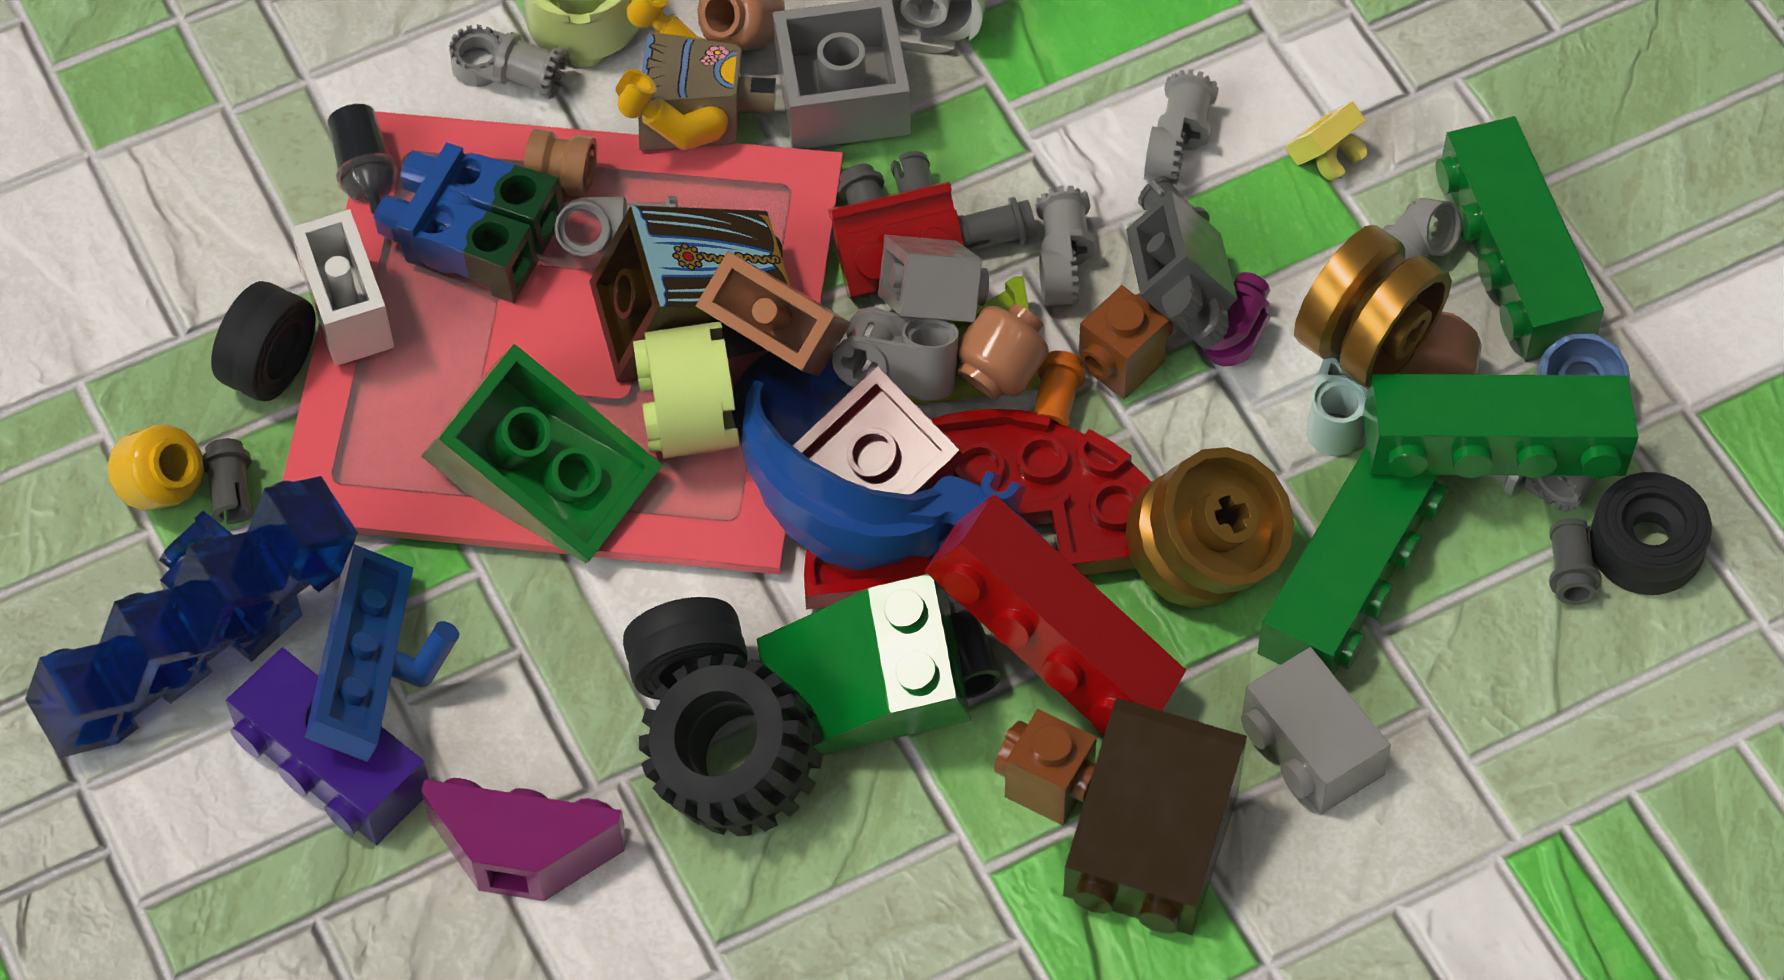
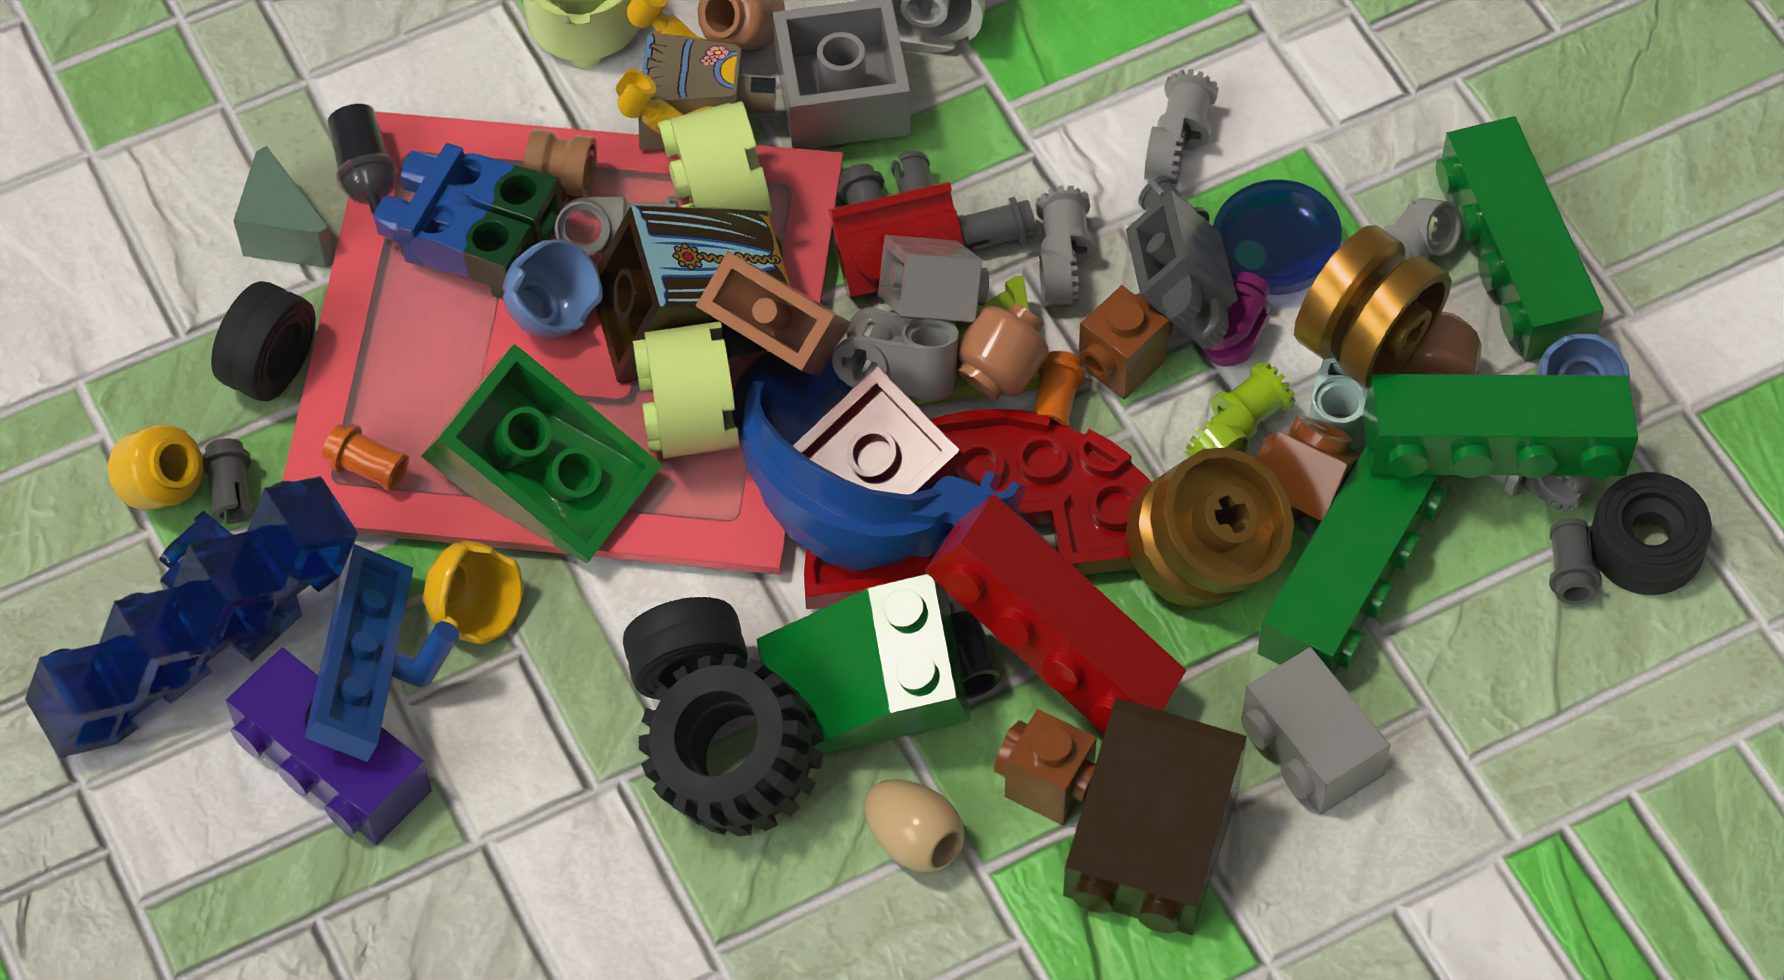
(278, 219): none -> sand green slope
(342, 287): white brick -> none
(364, 456): none -> orange pin
(474, 591): none -> yellow hair
(510, 61): light grey connector -> none
(520, 838): magenta slope -> none
(552, 289): none -> medium blue hair
(716, 159): none -> yellowish green brick
(914, 824): none -> tan animal
(1243, 410): none -> lime connector
(1279, 233): none -> clear blue piece
(1309, 463): none -> dark orange brick
(1327, 136): light yellow tile -> none

